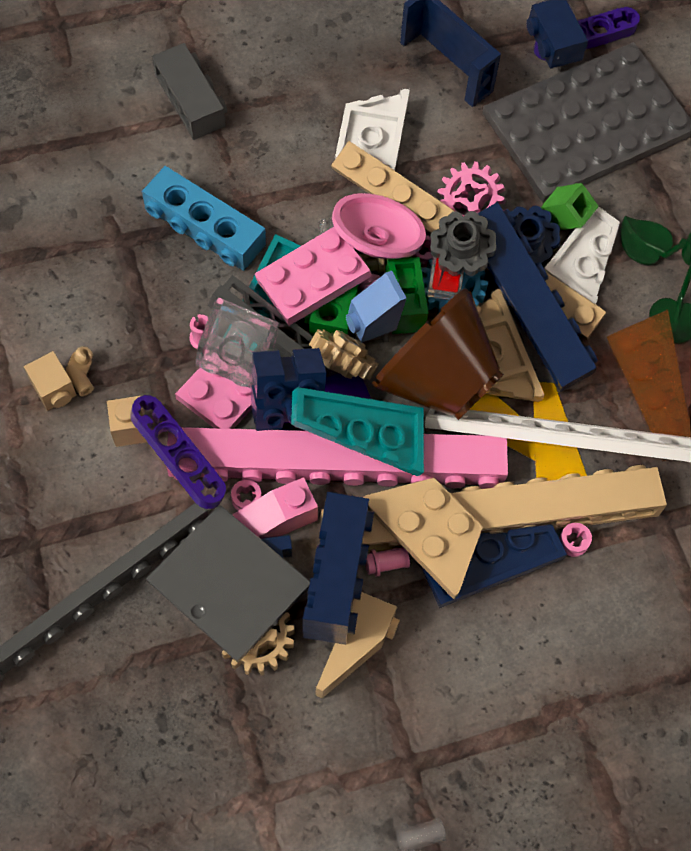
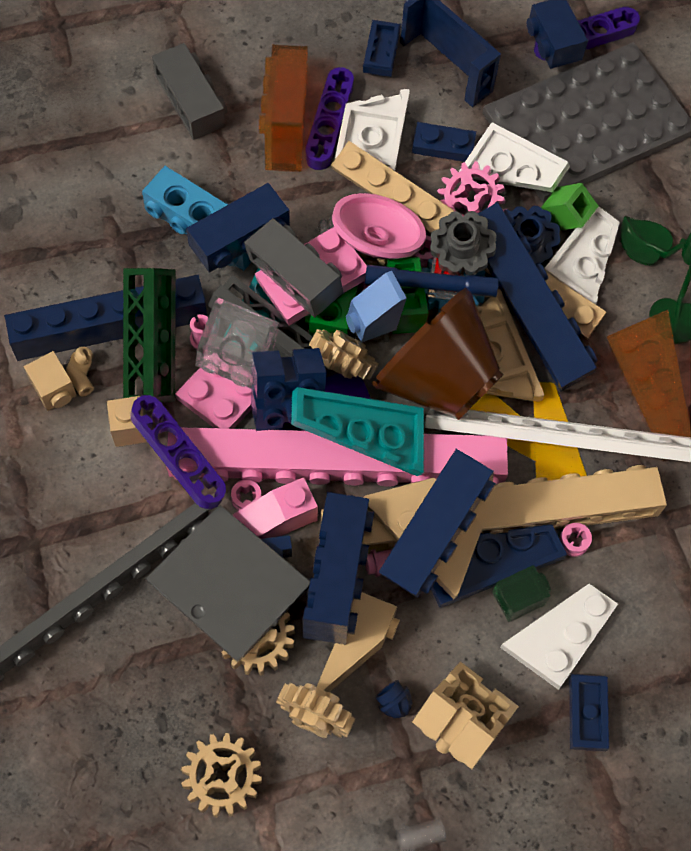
(89, 320): none -> dark blue brick
(155, 335): none -> dark green fence
(207, 786): none -> tan gear
(223, 233): none -> dark blue brick
(284, 107): none -> clear orange wedge
(294, 267): none -> dark grey brick
(315, 710): none -> tan gear
(330, 118): none -> dark purple beam
(381, 48): none -> dark blue plate
(395, 700): none -> dark blue plate
(437, 524): none -> dark blue wedge
(443, 142): none -> dark blue plate
(464, 715): none -> tan brick
(475, 284): none -> dark blue piece
(517, 160): none -> white wing
(522, 593): none -> clear green brick
(562, 635): none -> white wing
(589, 712): none -> dark blue plate

